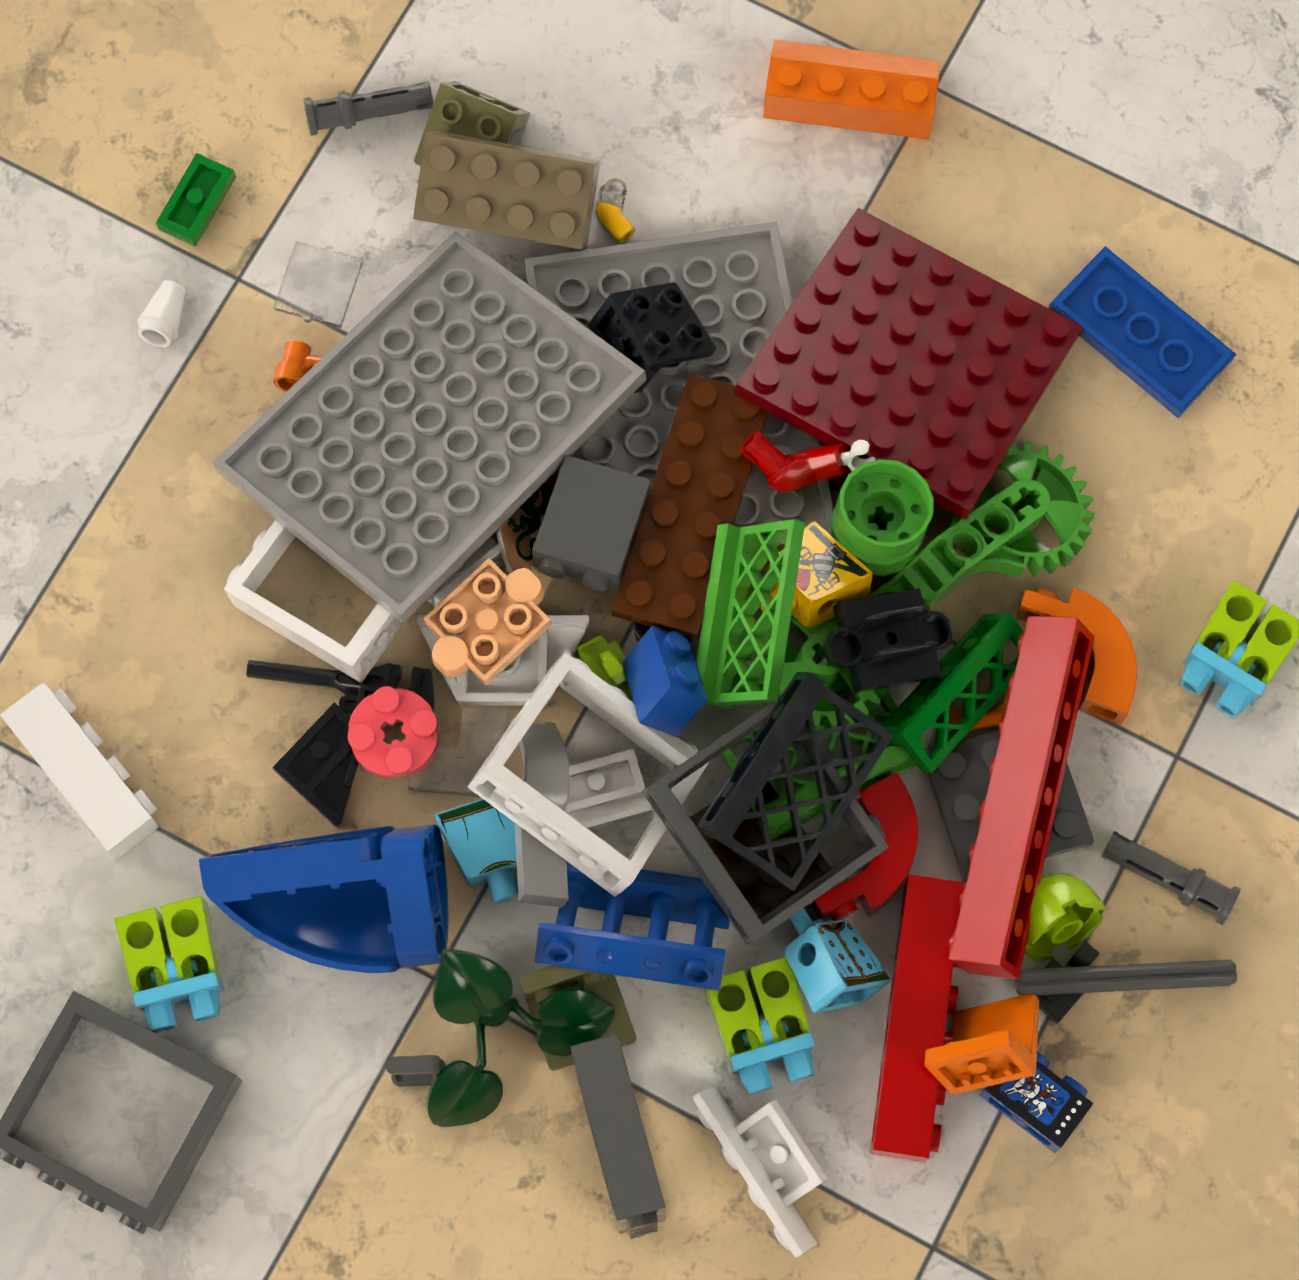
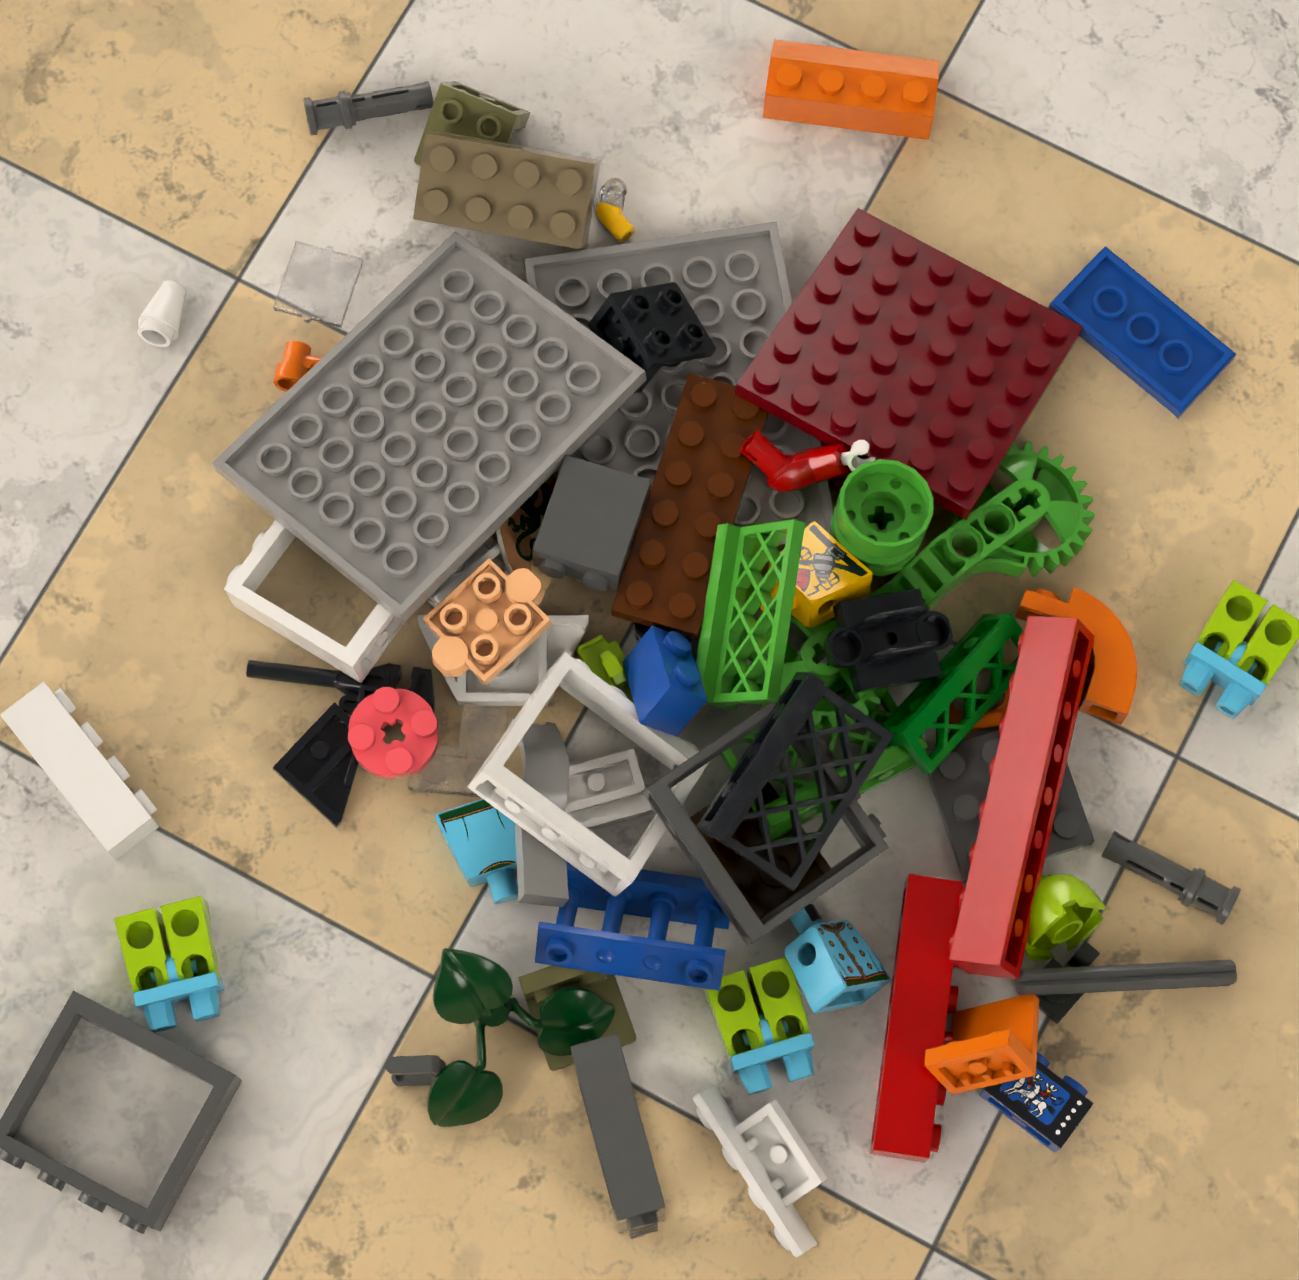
(195, 199): green plate -> none
(340, 898): blue panel -> none
(886, 872): red arch -> none

